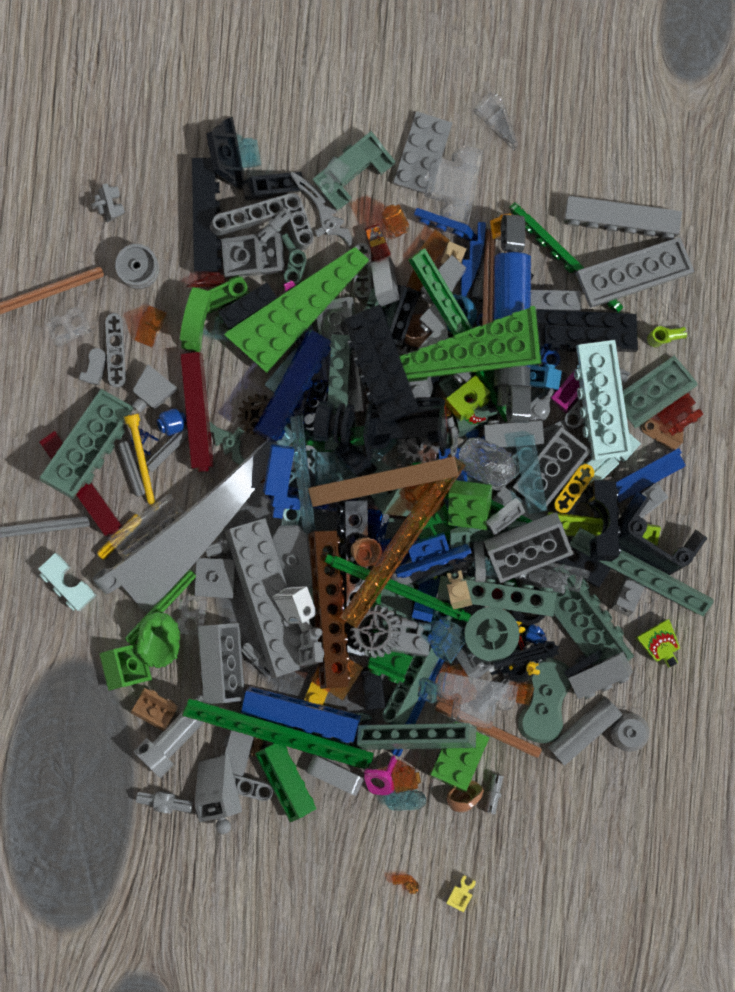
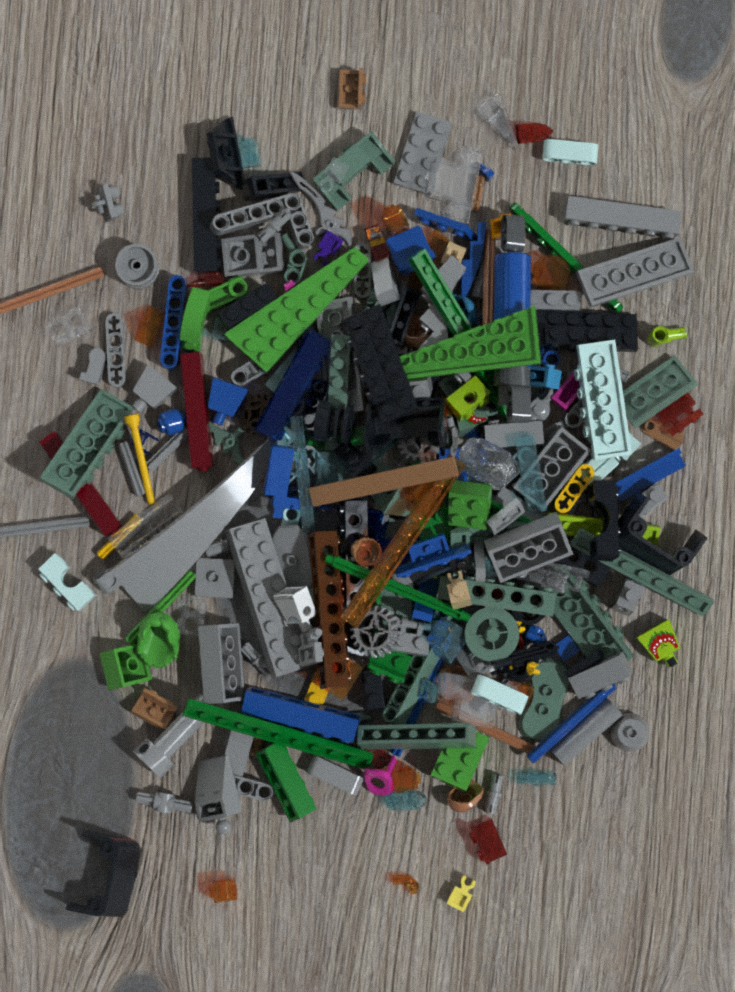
(121, 877): none -> black windscreen
(171, 313): none -> blue beam
(224, 890): none -> clear orange brick
(225, 400): none -> blue torso
(249, 372): none -> light grey piece
(329, 245): none -> dark purple plate
(351, 89): none -> medium nougat bracket
(380, 762): none -> clear red plate
(405, 246): none -> blue bracket
(478, 194): none -> medium nougat axle
(486, 172): none -> blue tile
(488, 840): none -> clear red bracket
(499, 694): none -> light aqua beam
(532, 132): none -> clear red plate
(537, 778): none -> clear light blue pin
(551, 273): none -> clear orange tile
(567, 648): none -> blue tile
(568, 724): none -> blue axle
(570, 152): none -> light aqua beam

